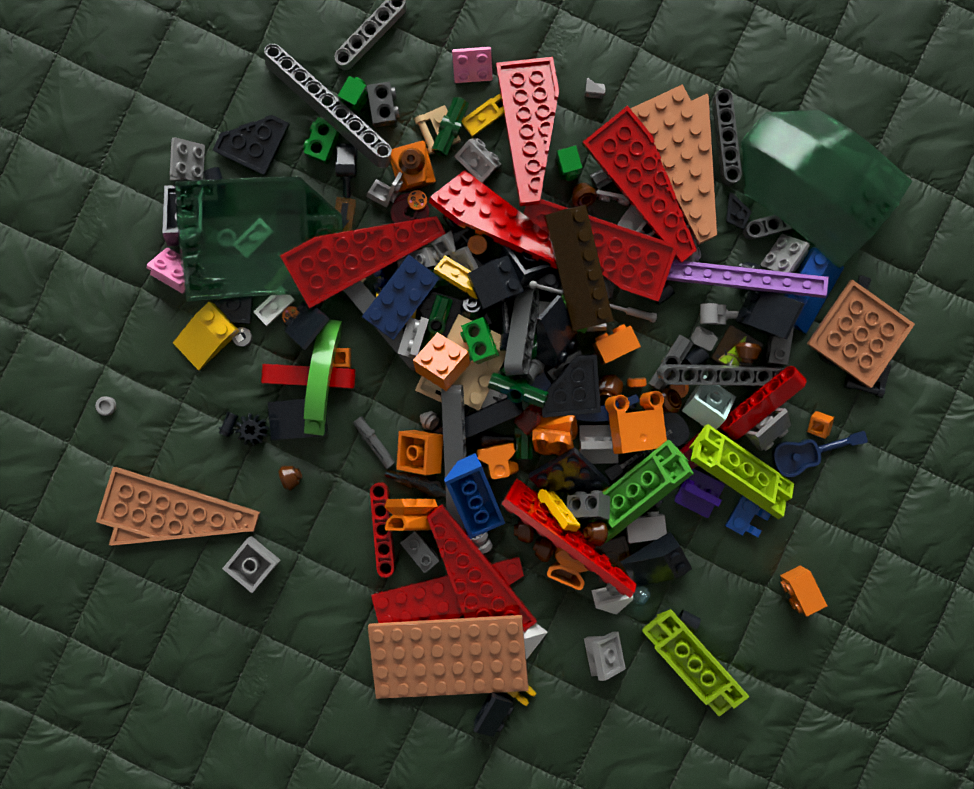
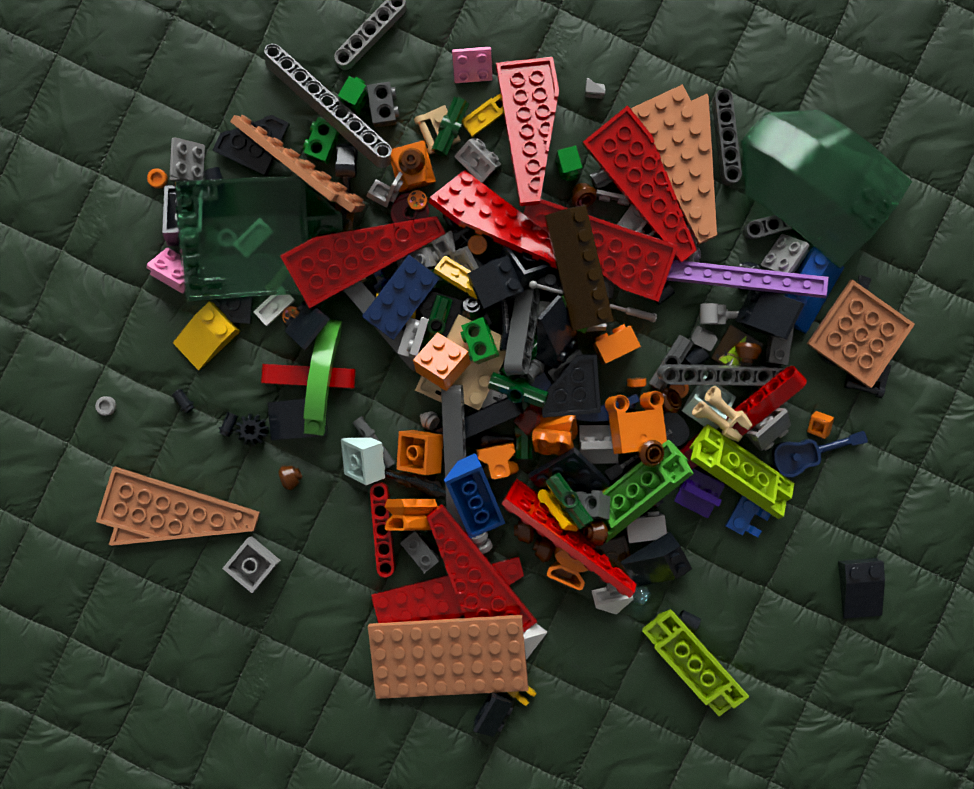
(157, 178): none -> orange tile
(183, 401): none -> black pin
(243, 337): light grey tile -> none
(304, 169): none -> nougat wing
(342, 358): orange slope -> none
(363, 459): none -> light aqua slope
(577, 511): none -> dark green piece
(604, 655): light grey bracket -> none
(610, 386): reddish brown head -> none
(651, 453): none -> reddish brown cone
(714, 397): none -> tan piece
(737, 212): black piece -> none
(803, 591): orange brick -> none
(862, 587): none -> black slope

